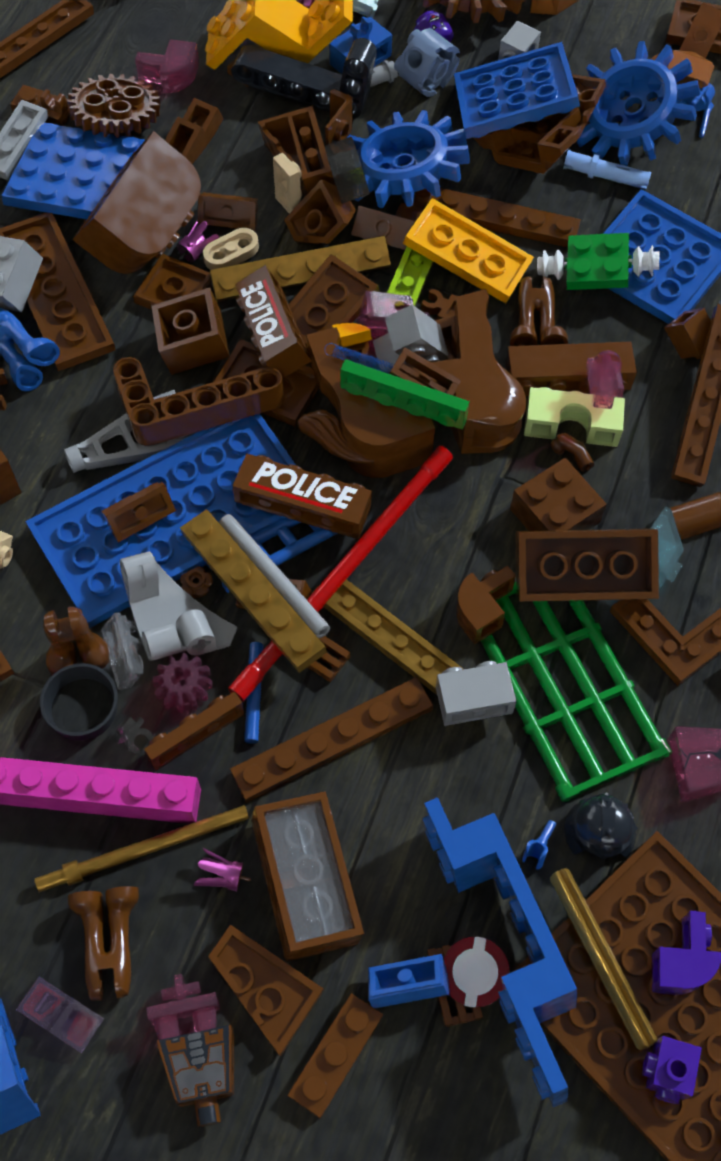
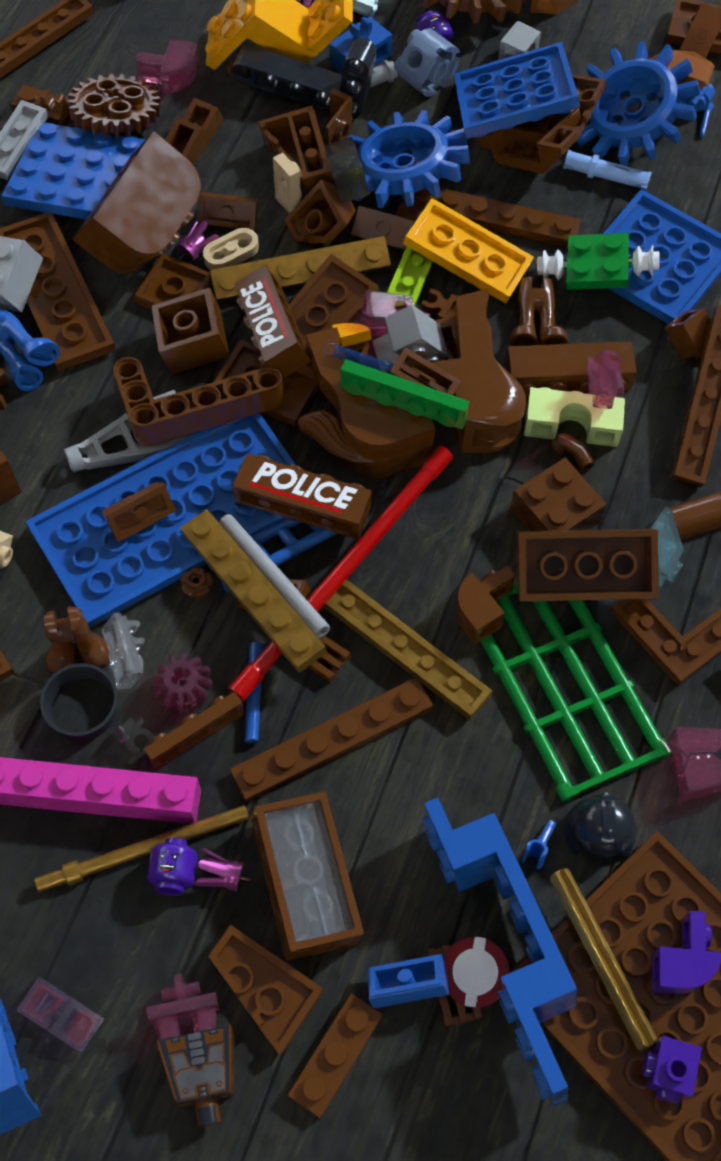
(90, 908): reddish brown piece -> none
(167, 615): light grey panel -> none
(172, 867): none -> dark purple head
(475, 692): light grey brick -> none

